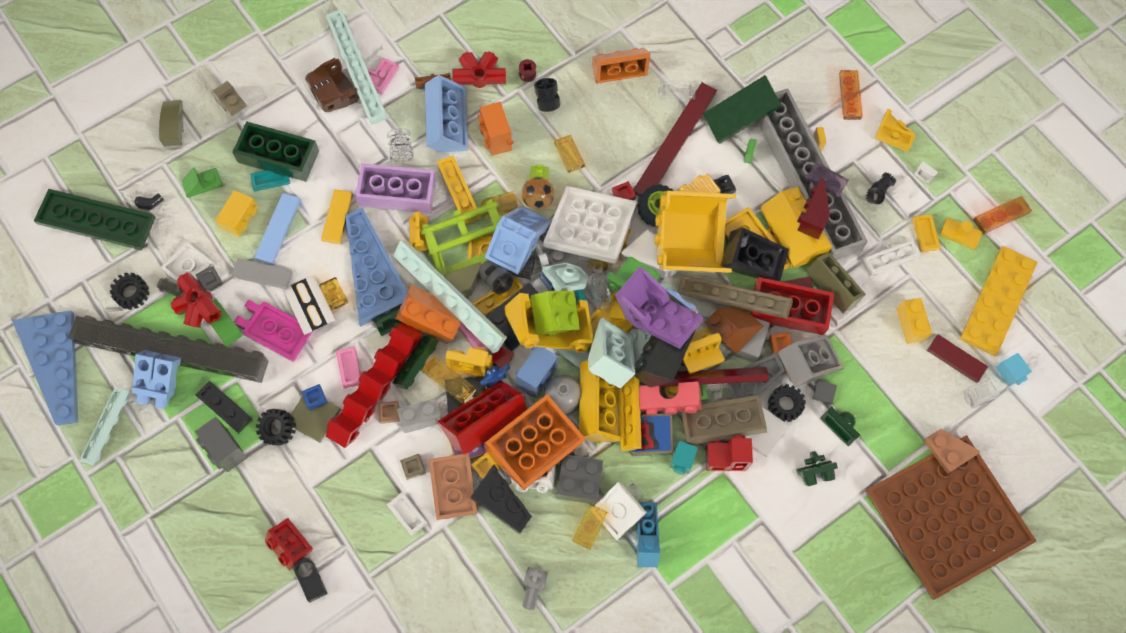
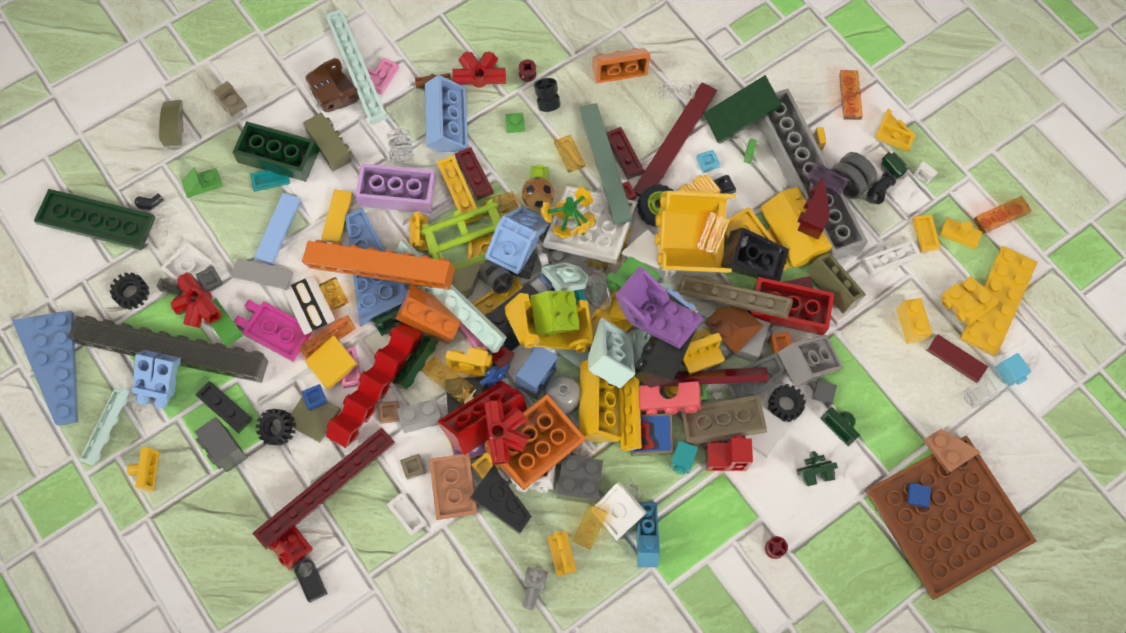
(146, 469): none -> yellow tile
(236, 213): yellow brick -> none
(323, 488): none -> dark red tile
(328, 141): none -> olive brick
(331, 362): none -> yellow tile
(340, 329): none -> clear orange plate
(378, 264): none -> orange brick
(474, 173): none -> dark red tile
(495, 128): orange brick -> none
(507, 424): none -> red piece
(515, 122): none -> bright green plate
(561, 553): none -> yellow hinge
(567, 210): none -> yellow plant
(606, 164): none -> sand green tile
(624, 153): none -> dark red tile
(708, 161): none -> medium azure tile
(719, 236): none -> clear yellow tile
(779, 544): none -> dark red wheel
(858, 171): none -> dark grey wheel
(894, 164): none -> dark green brick
(918, 495): none -> blue tile
(968, 300): none -> yellow plate

